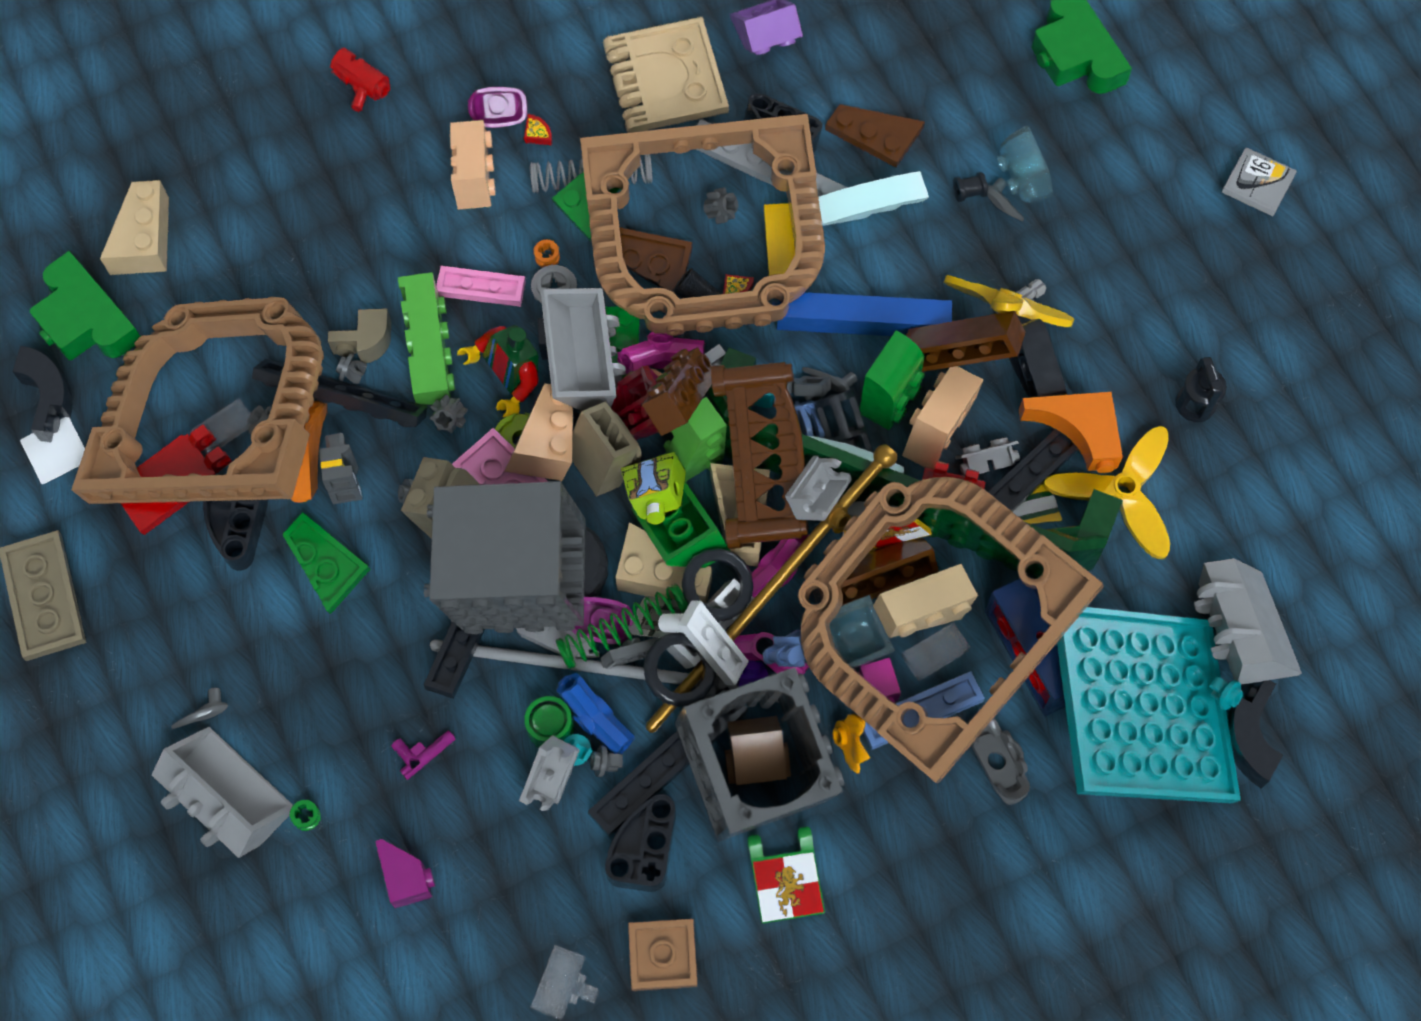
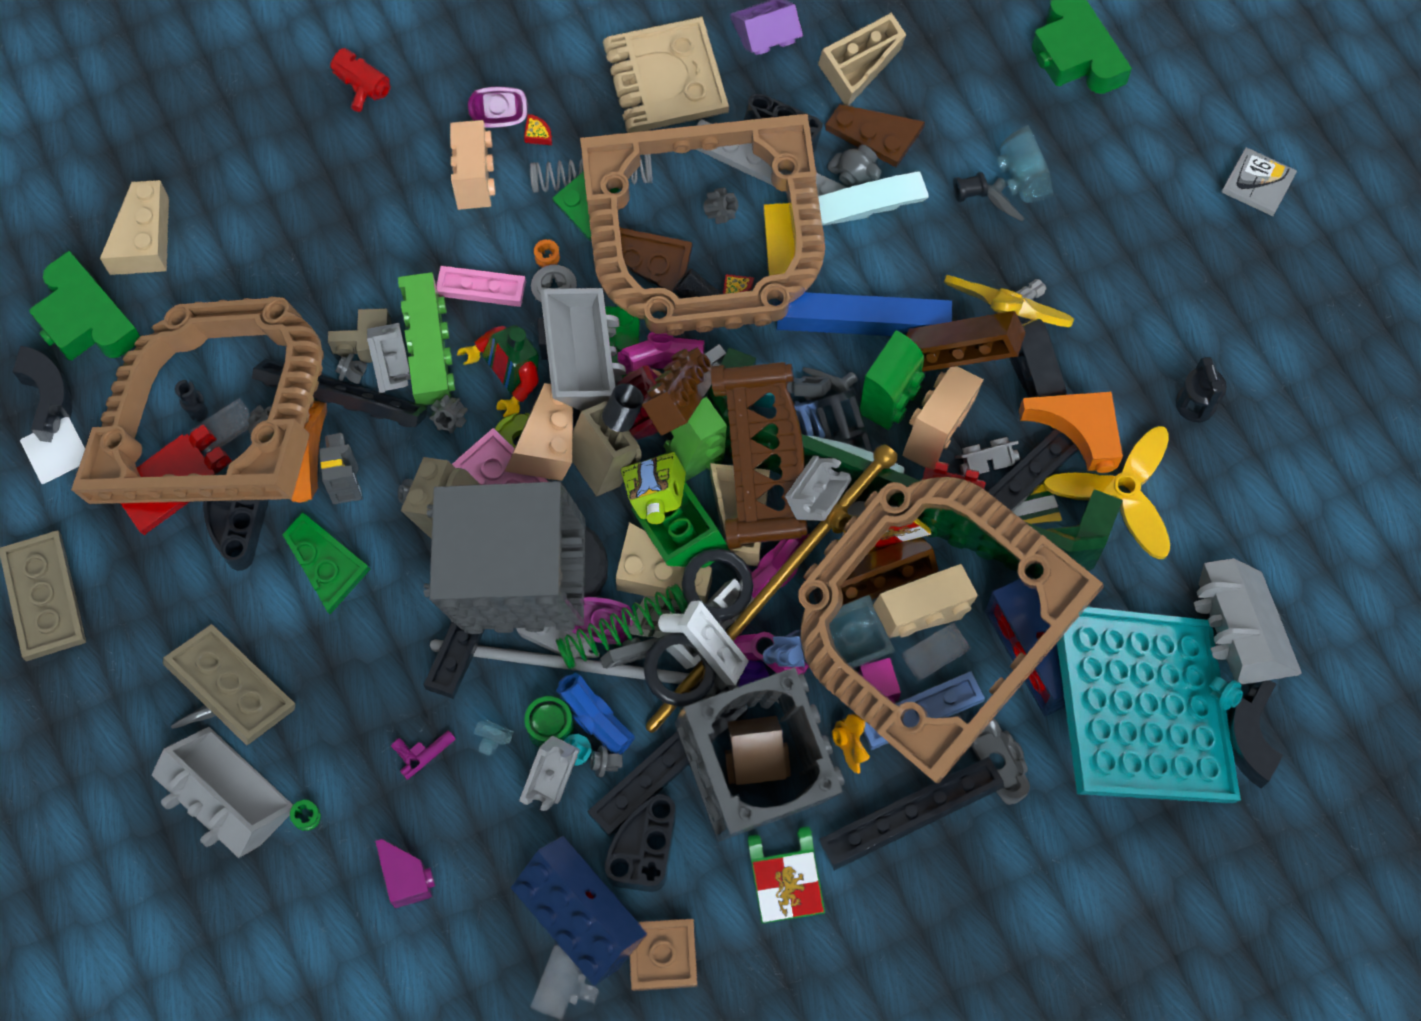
(191, 400): none -> black pin
(229, 684): none -> dark tan plate
(388, 357): none -> light grey hinge
(493, 735): none -> clear light blue tile
(578, 910): none -> dark blue brick
(623, 407): none -> black piece
(855, 166): none -> dark grey piece
(861, 57): none -> tan wedge
(911, 813): none -> black plate

